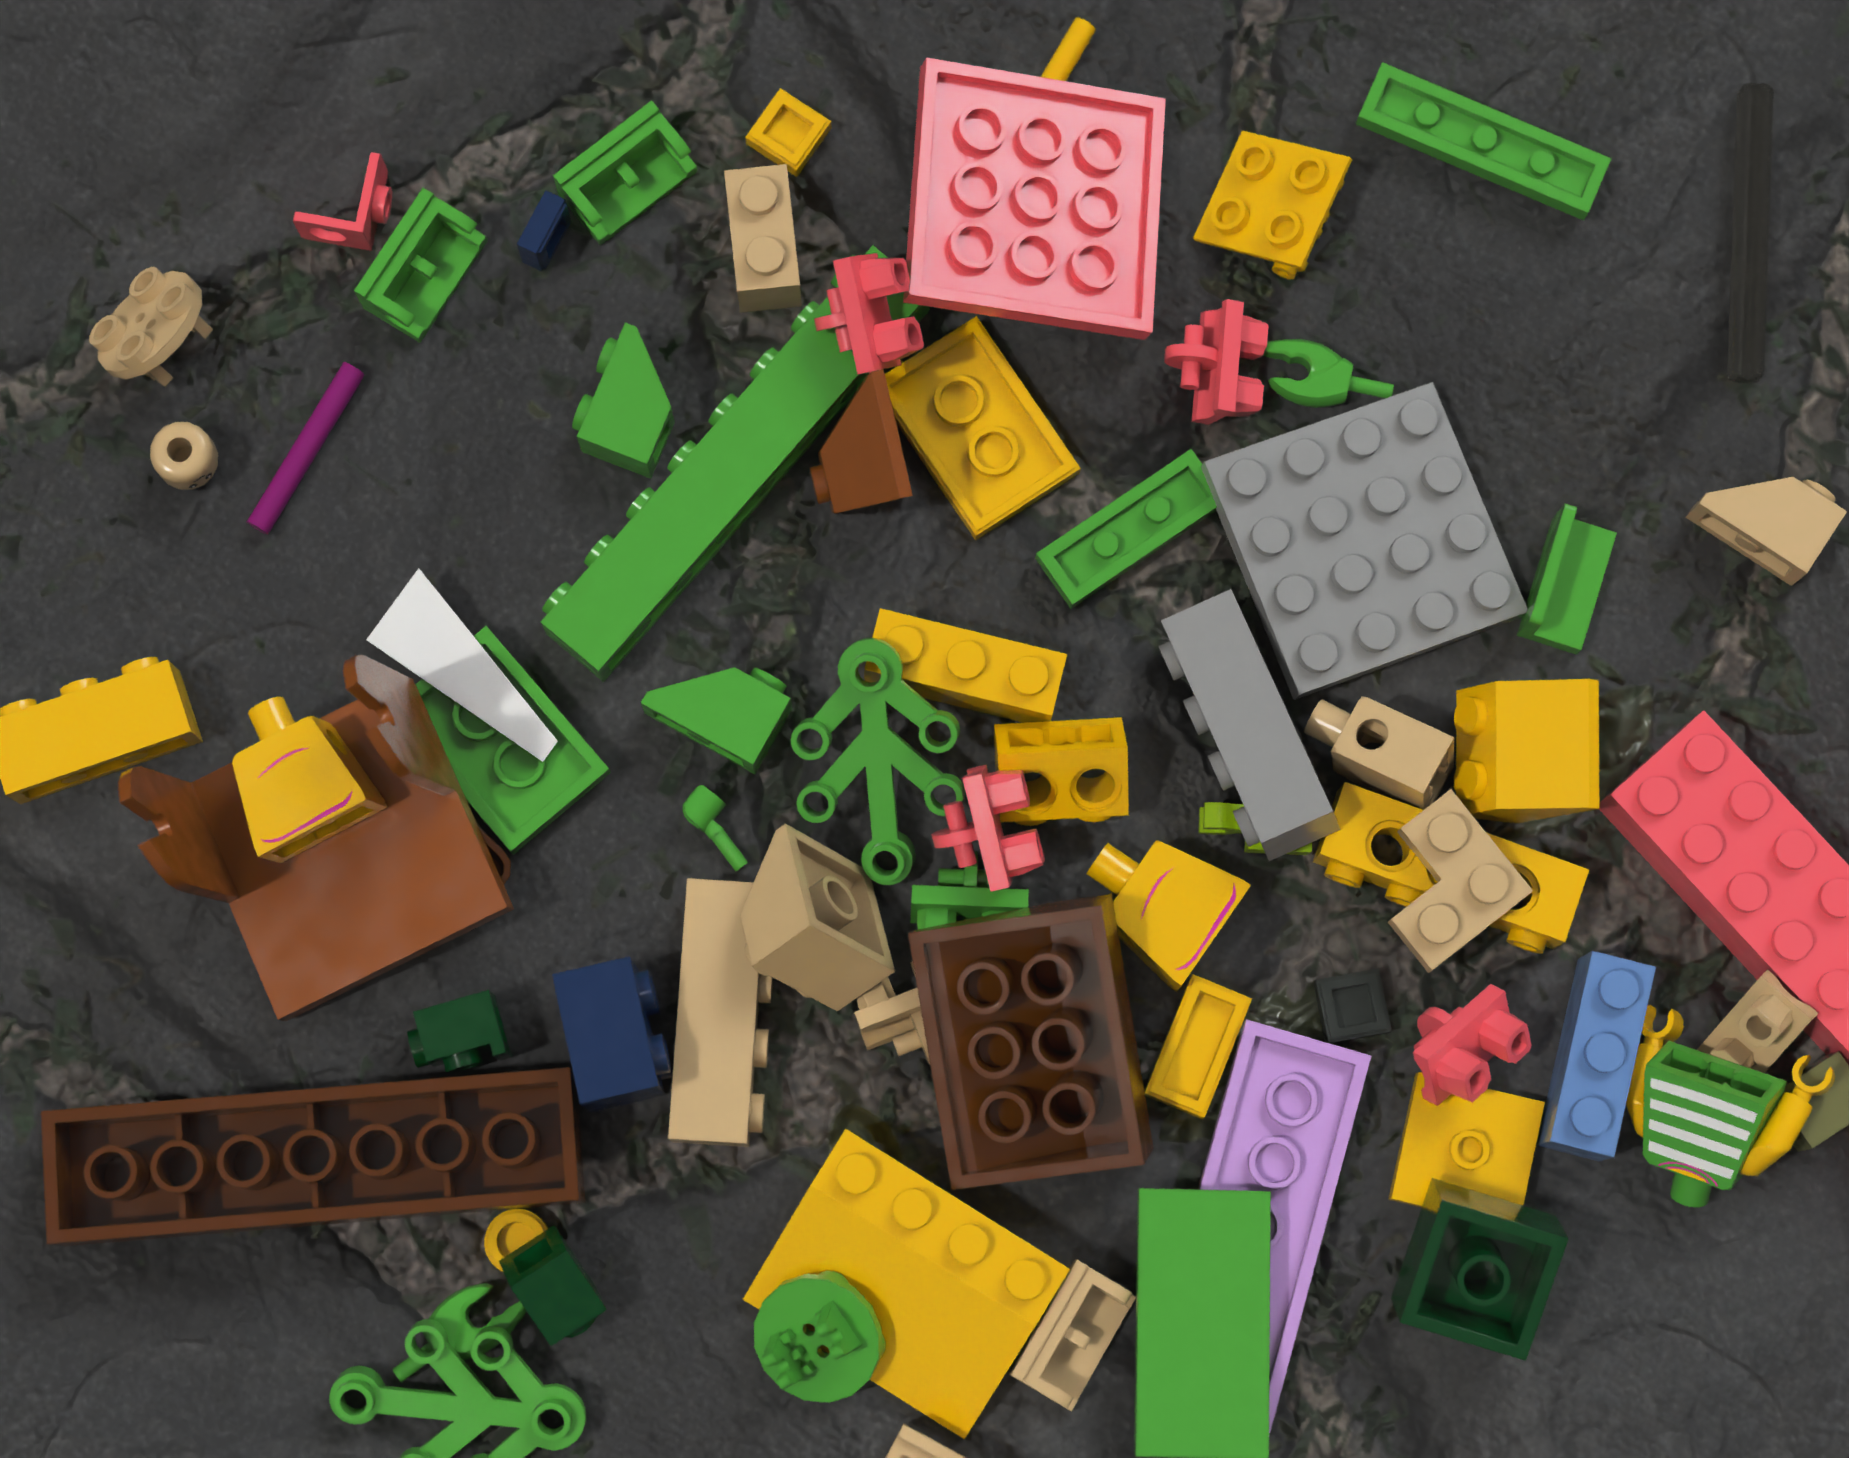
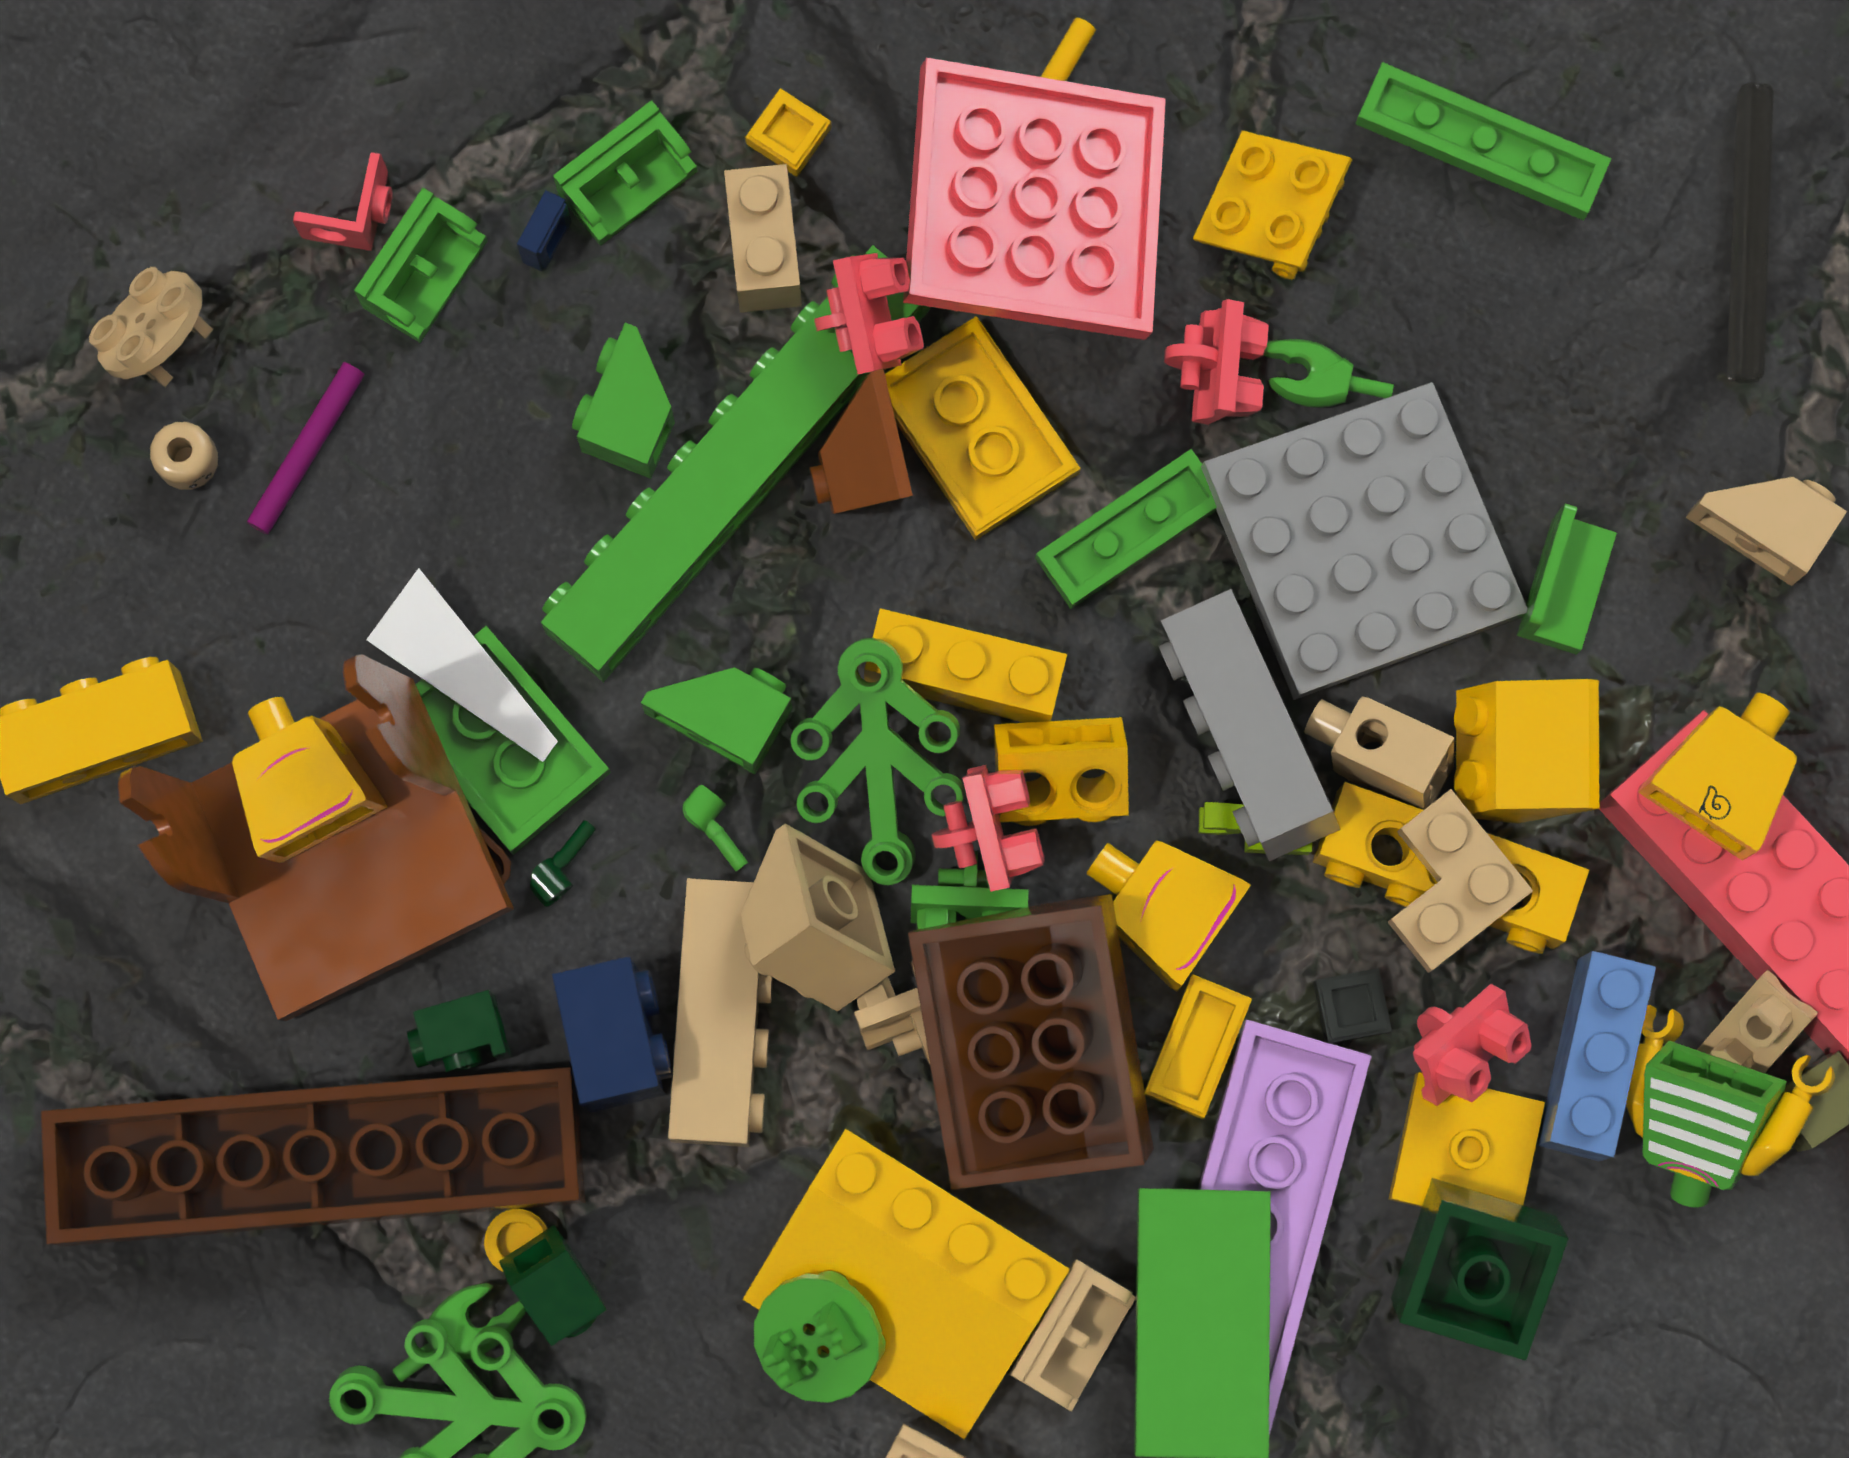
(547, 878): none -> dark green hand
(1727, 776): none -> yellow torso

